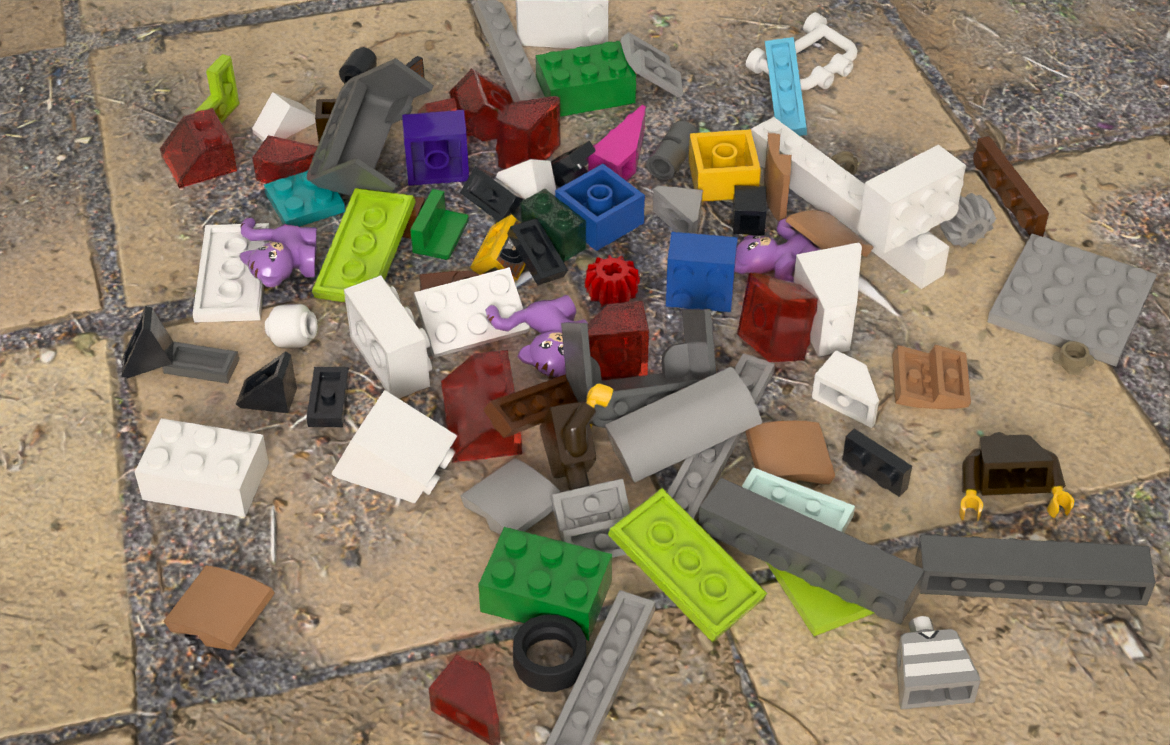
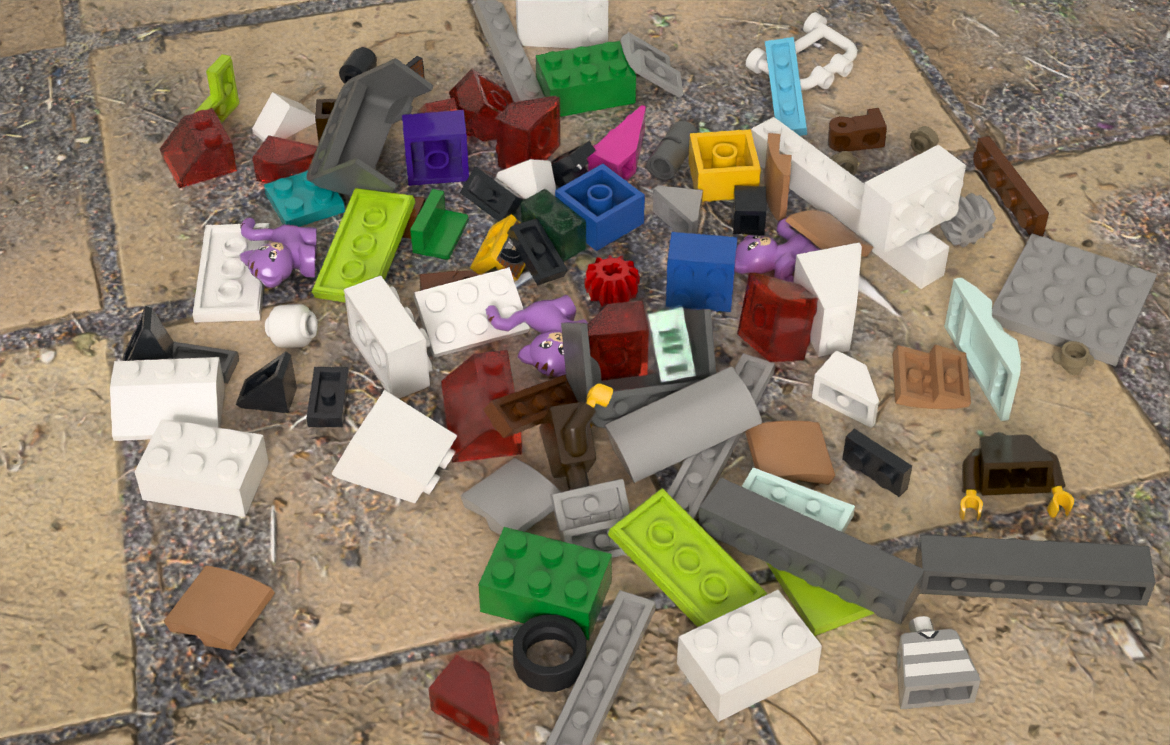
(165, 389): none -> white slope
(671, 343): none -> clear green brick
(748, 655): none -> white brick
(857, 132): none -> reddish brown leg
(923, 139): none -> dark tan plate
(989, 350): none -> light aqua slope

